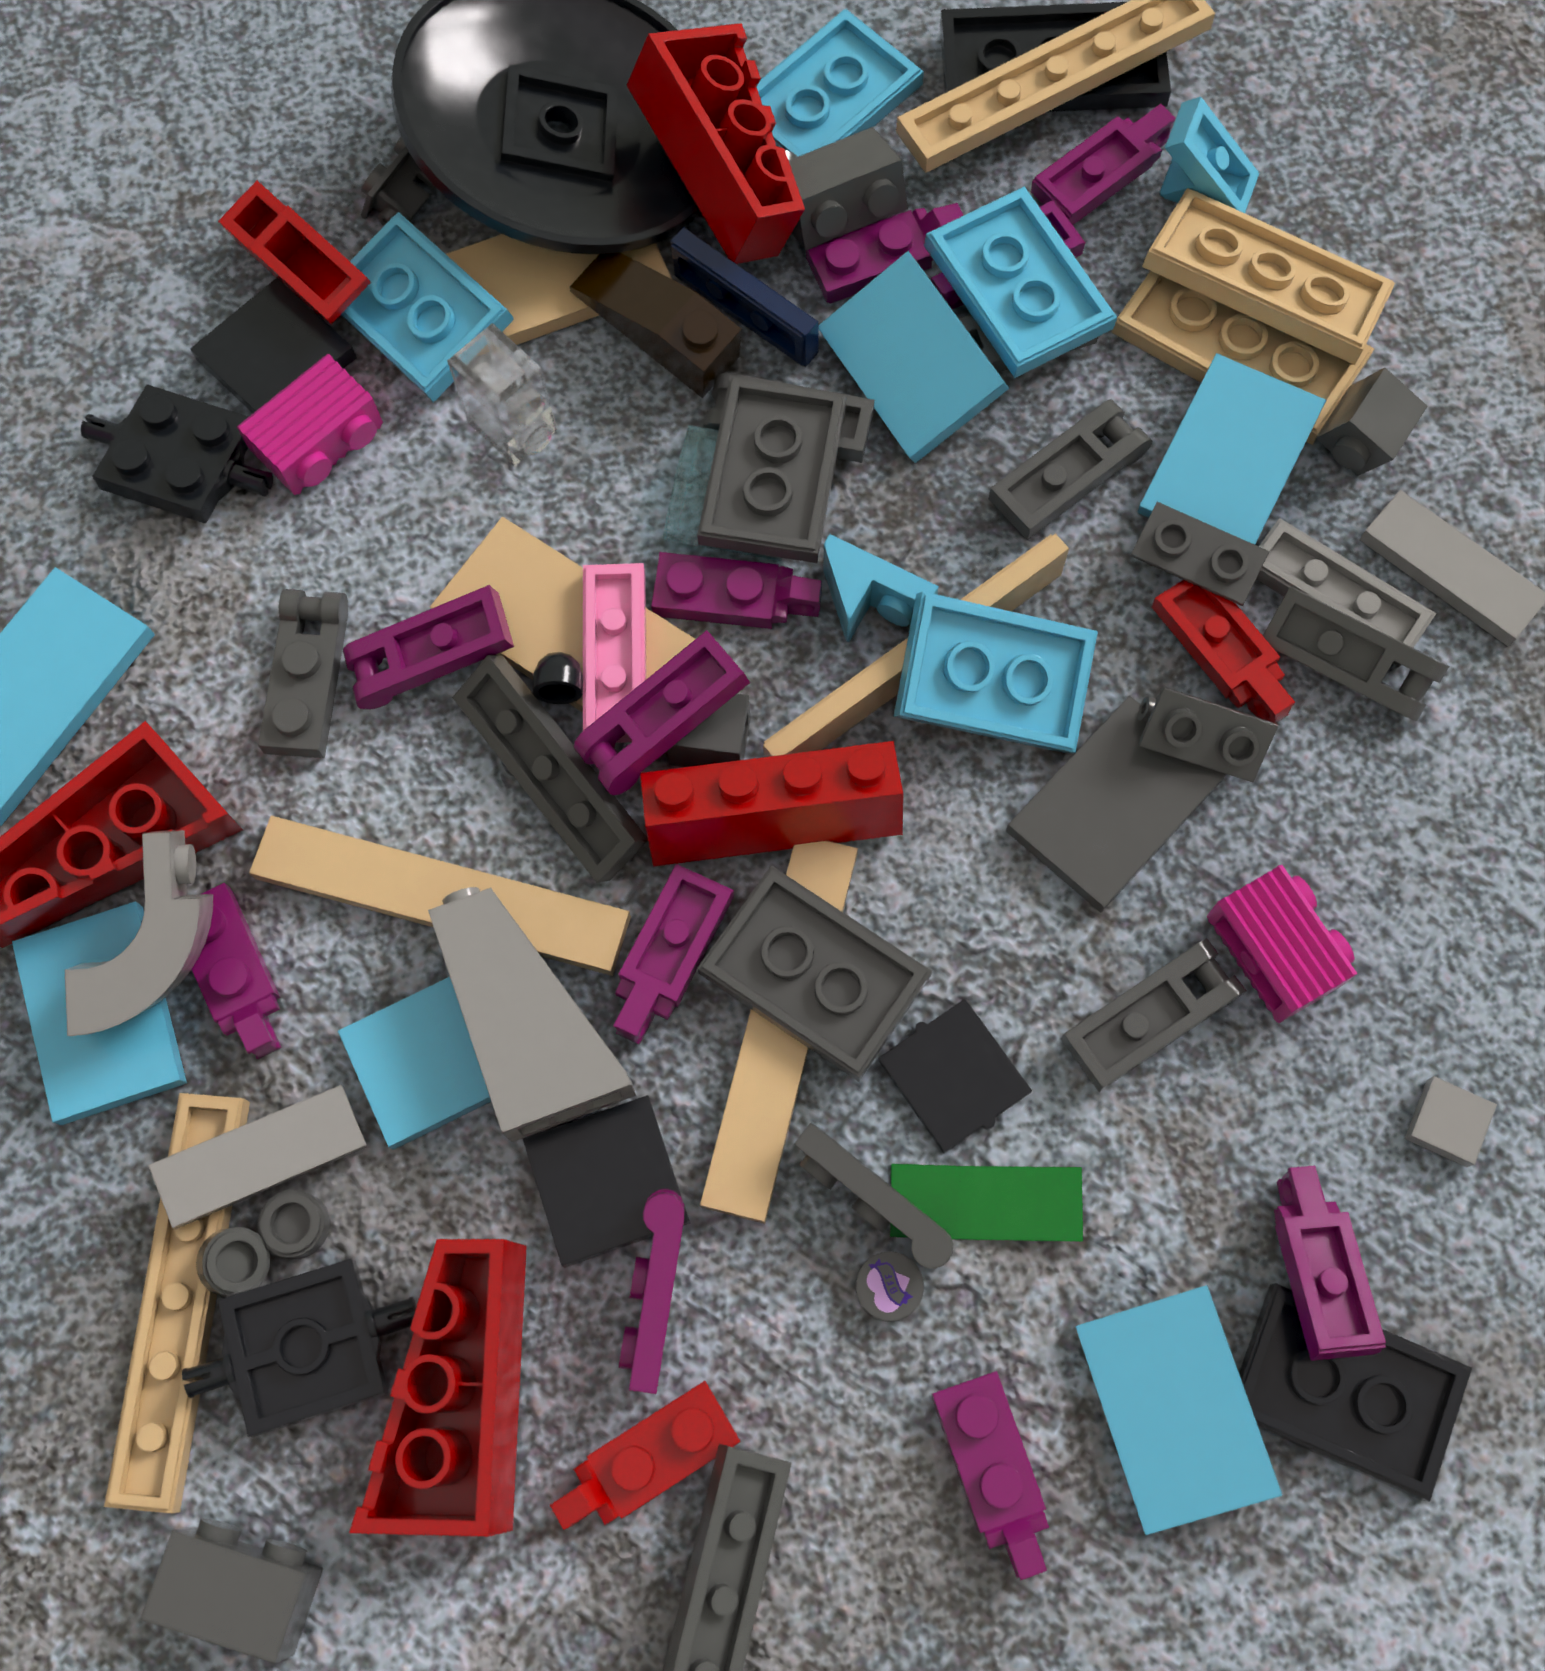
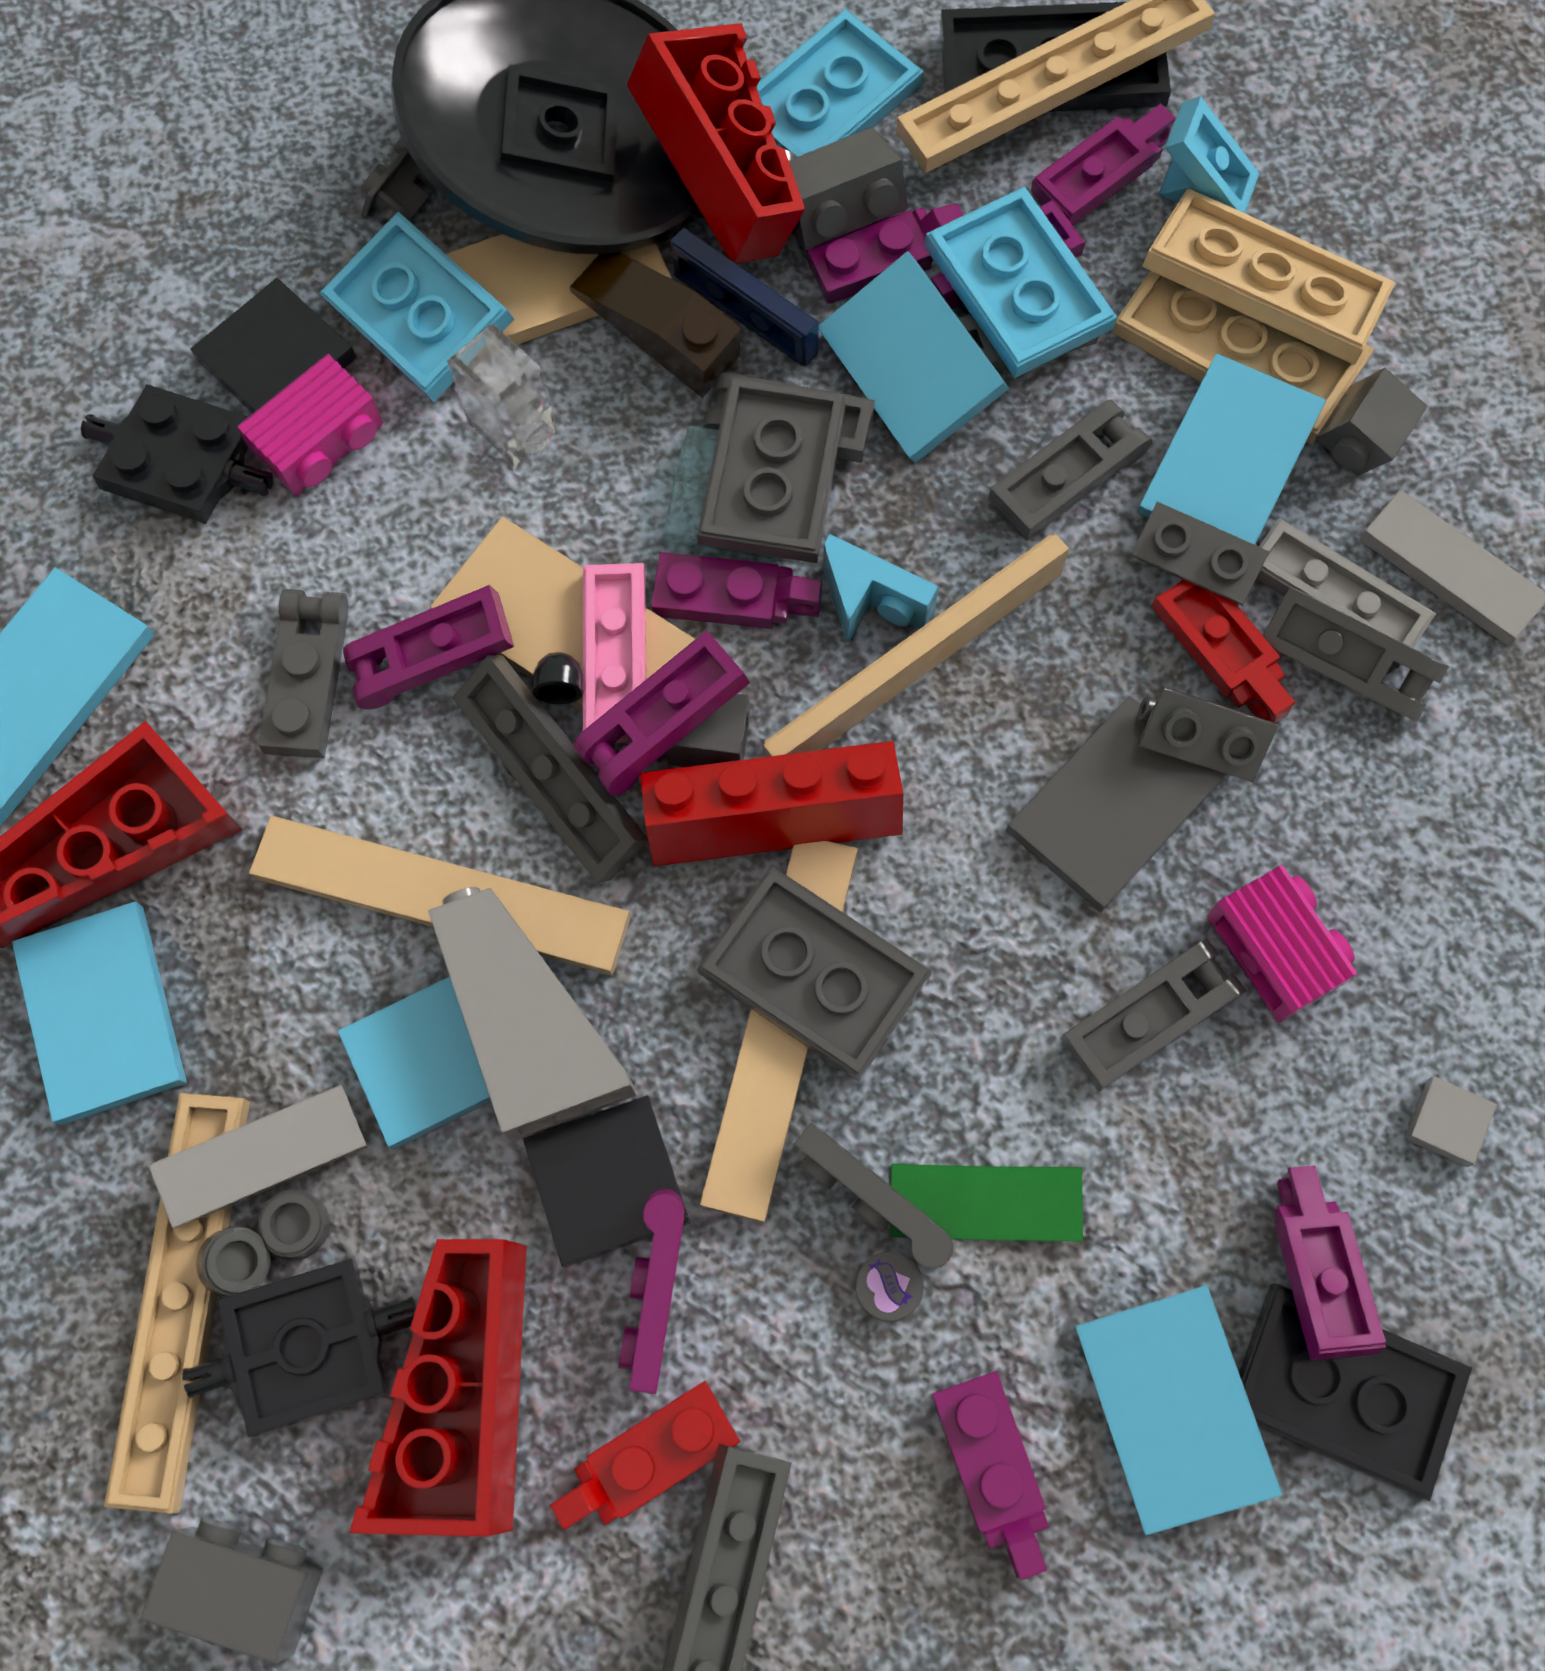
(161, 952): light grey arch -> none
(236, 977): magenta hinge -> none
(294, 252): red slope -> none
(669, 949): magenta hinge -> none
(954, 1075): black piece -> none
(995, 673): medium azure tile -> none

